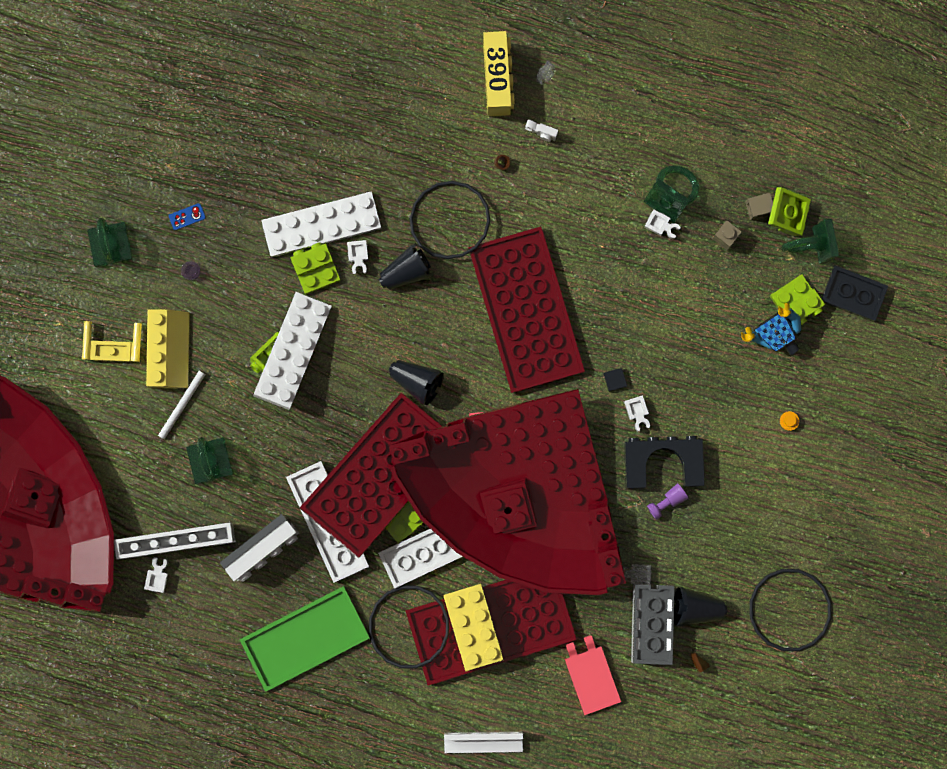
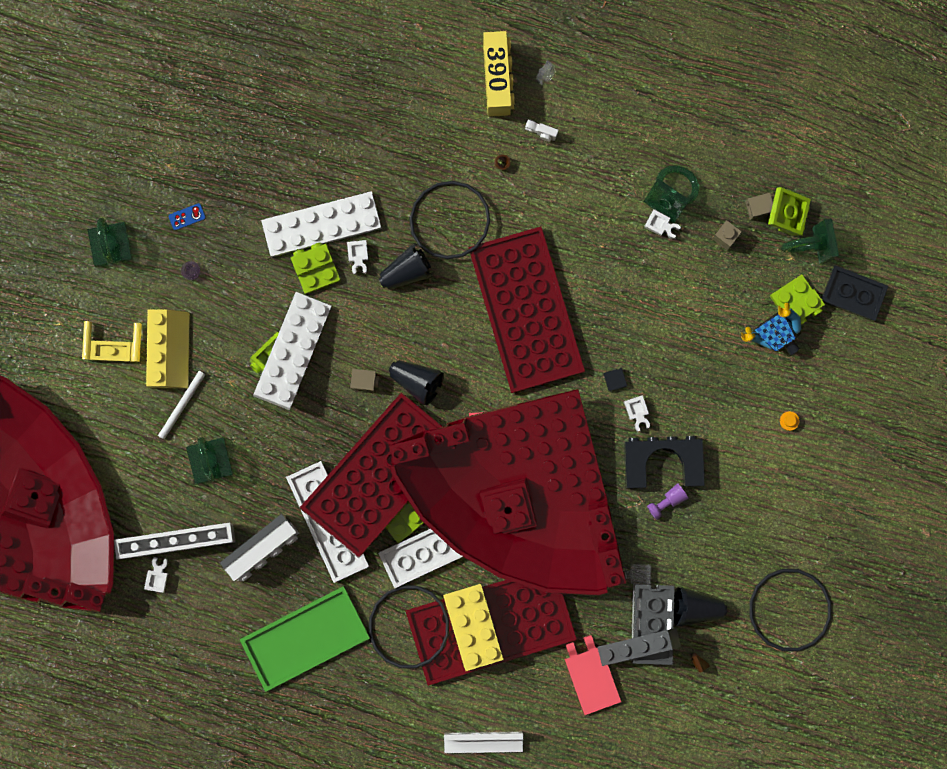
(364, 380): none -> dark tan brick
(639, 647): none -> dark grey arch

